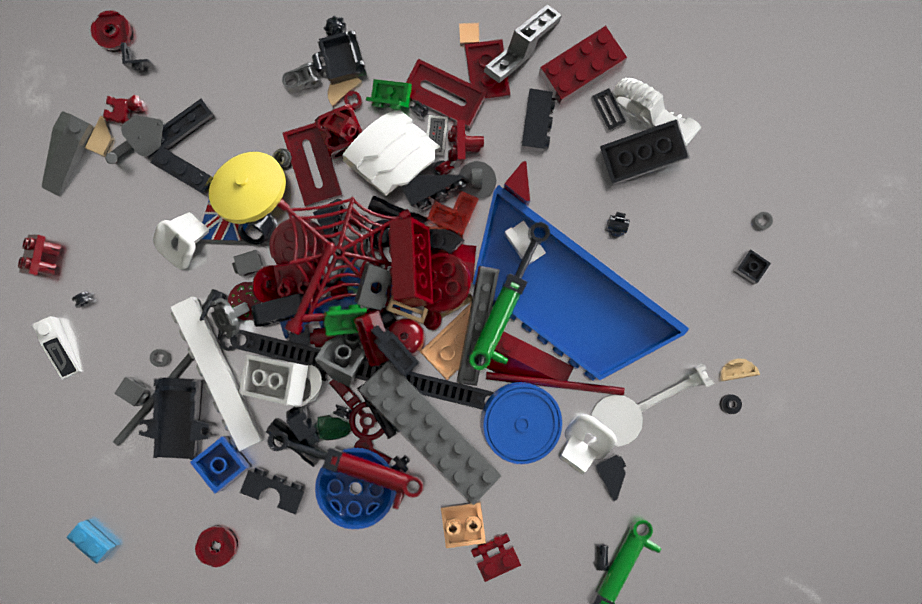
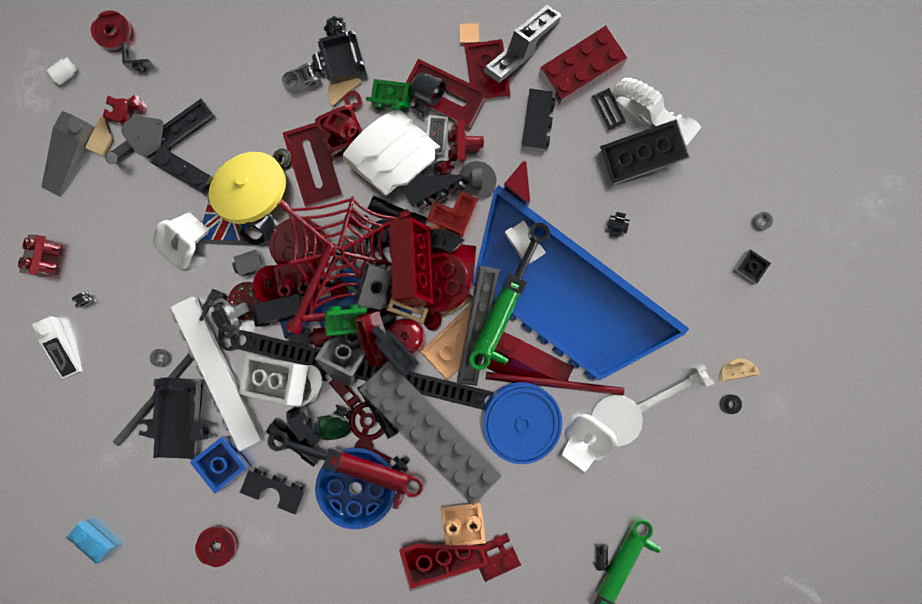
(61, 71): none -> white brick
(132, 391): dark grey brick -> none
(330, 220): black slope -> none
(423, 87): none -> black helmet
(436, 563): none -> dark red wedge
(611, 474): black slope -> none

